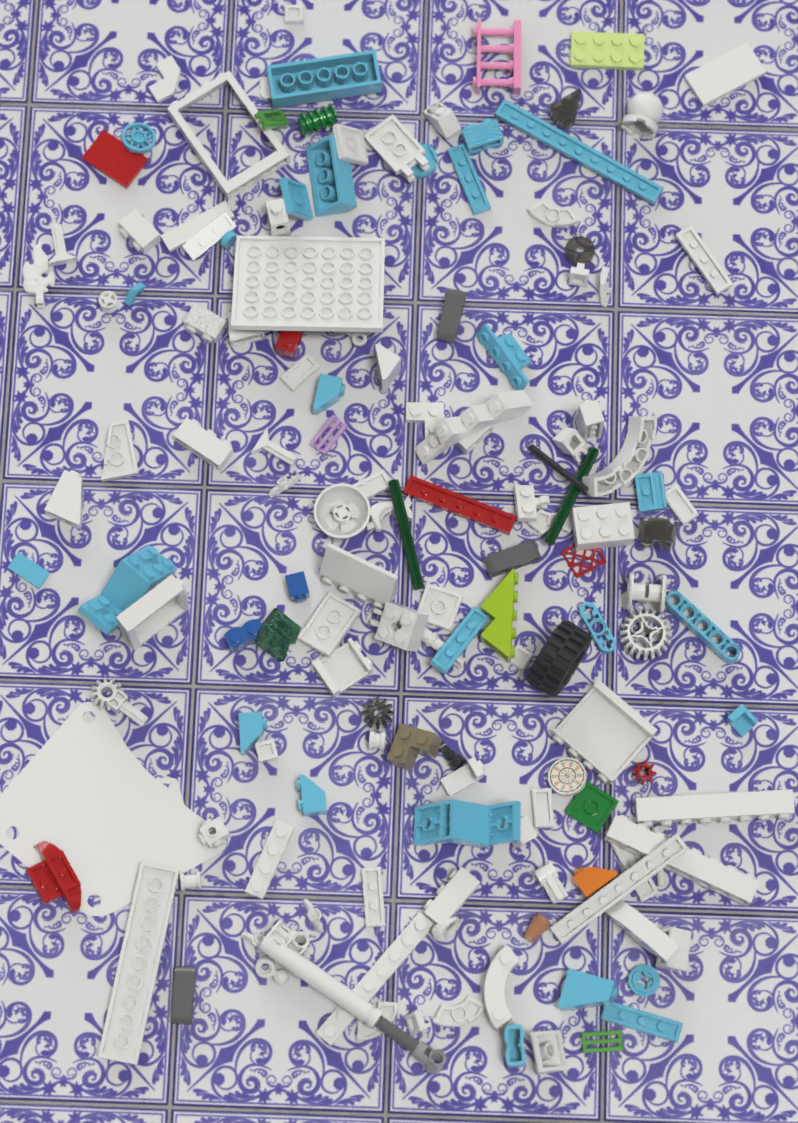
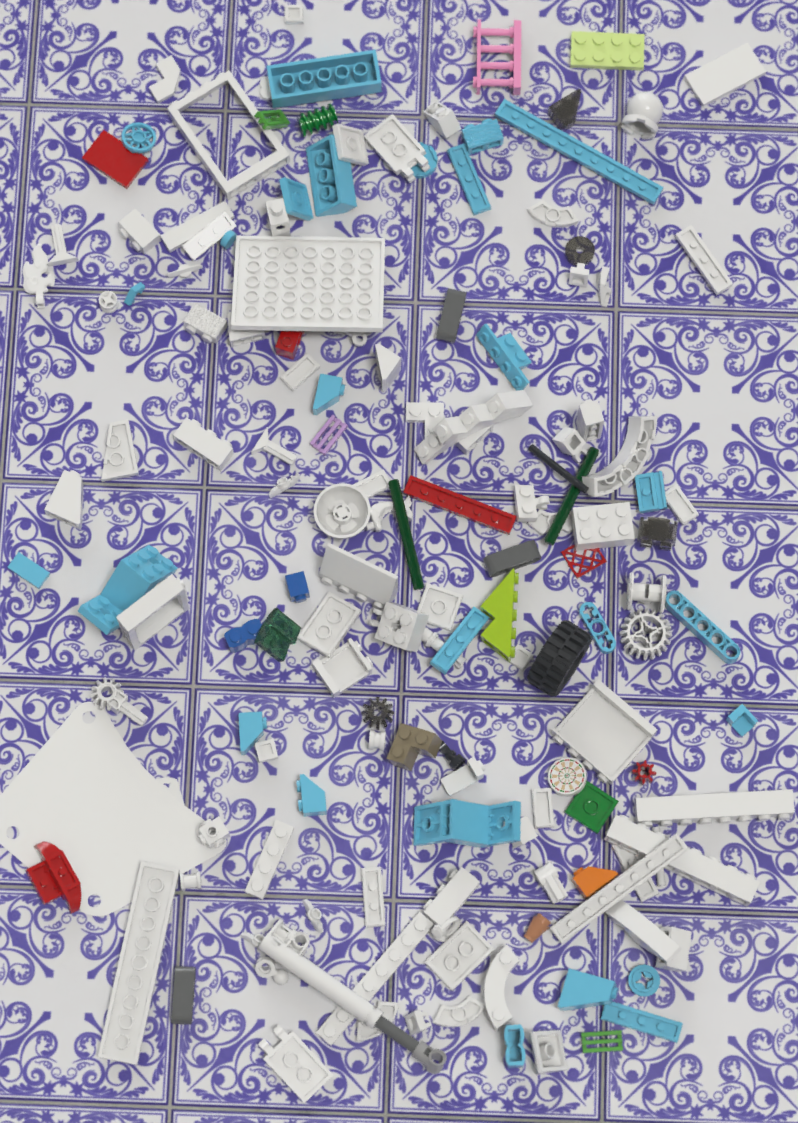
(184, 270): none -> white piece
(296, 1064): none -> white tile
(459, 956): none -> white tile

